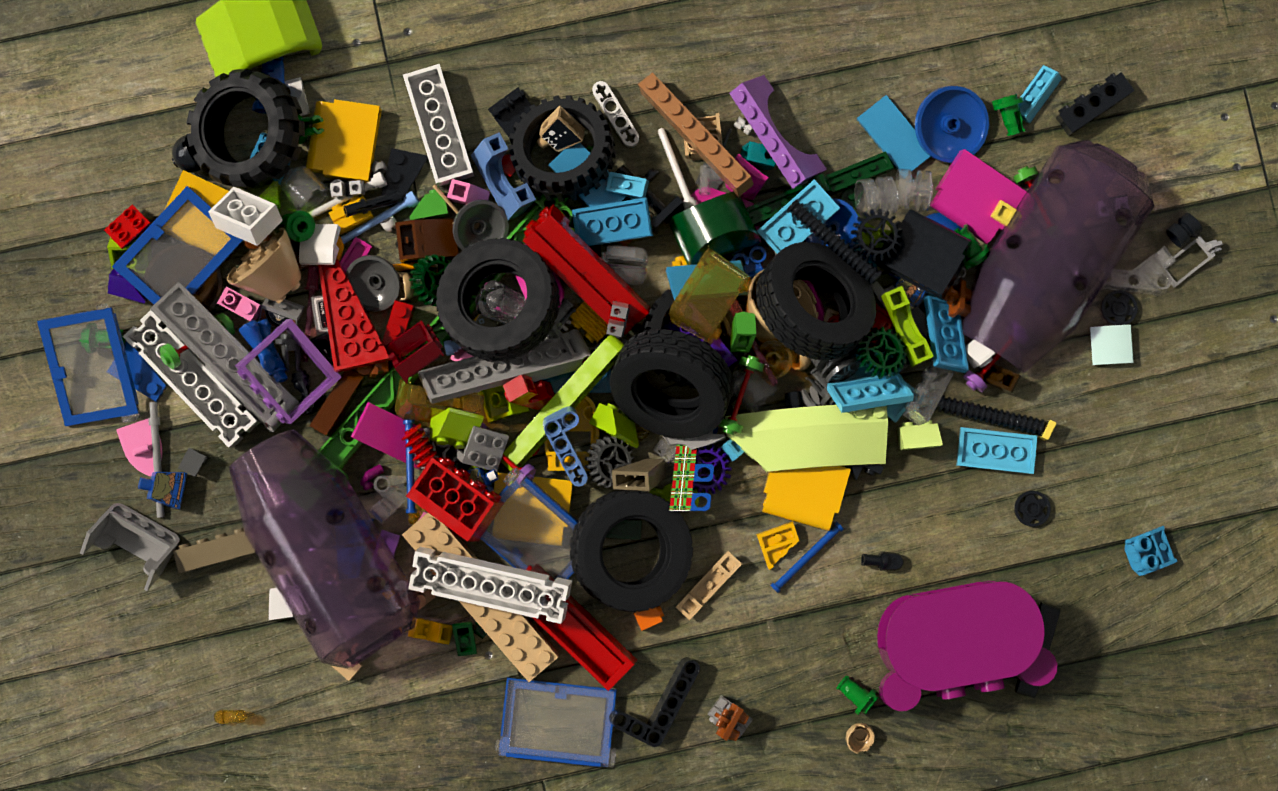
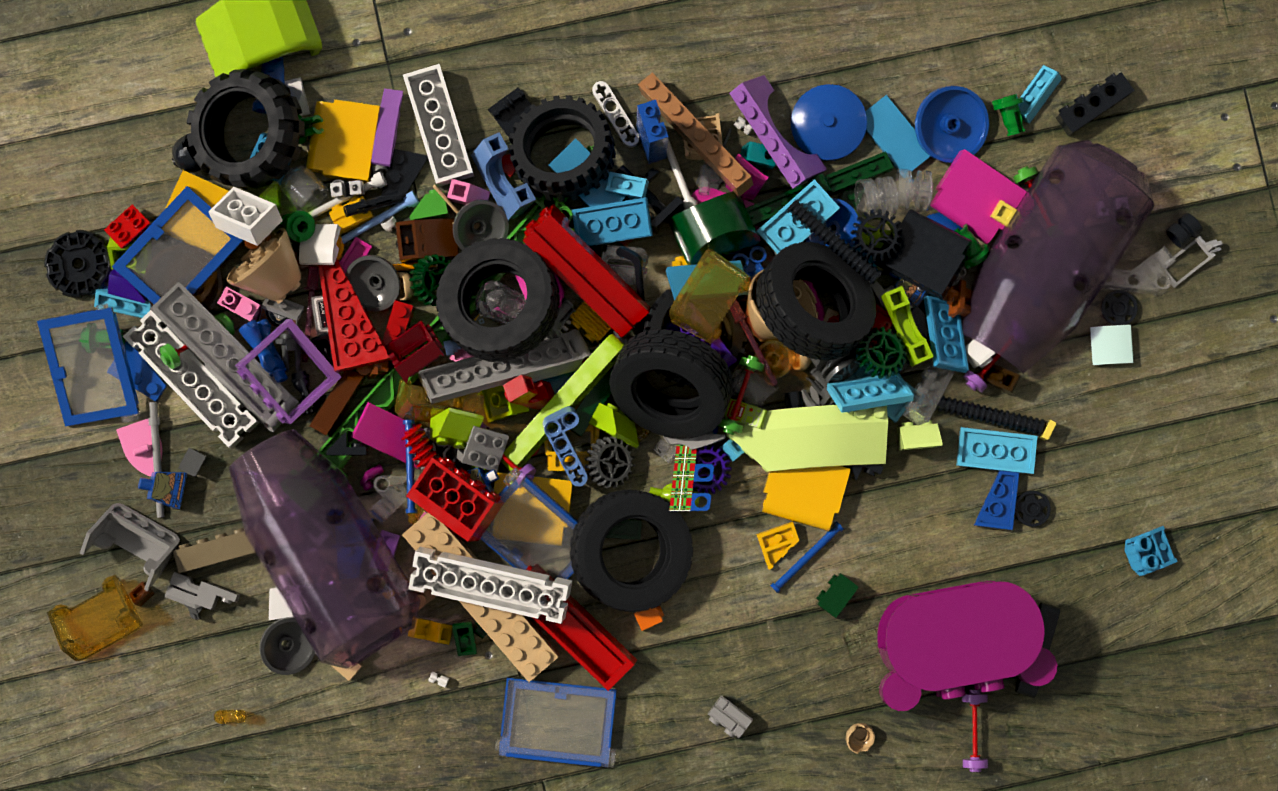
(66, 263): none -> black plate
(95, 621): none -> clear yellow windscreen
(121, 304): none -> medium azure slope
(139, 595): none -> reddish brown slope
(197, 596): none -> light grey plate
(285, 658): none -> dark grey dish
(342, 448): none -> black slope
(387, 127): none -> medium lavender slope
(442, 680): none -> white piece
(560, 131): torso -> none
(587, 407): none -> dark green tile
(622, 313): flat silver piece -> none
(637, 260): none -> black piece
(639, 475): dark tan slope -> none
(651, 131): none -> blue brick
(661, 708): black beam -> none
(708, 585): tan slope -> none
(728, 720): dark orange hips -> none
(743, 332): bright green slope -> none
(747, 414): none -> lime tile
(829, 122): none -> blue dish
(836, 595): none -> dark green brick
(859, 696): green piece -> none
(884, 560): black arm -> none
(975, 764): none -> medium lavender axle
(1000, 502): none -> blue wing

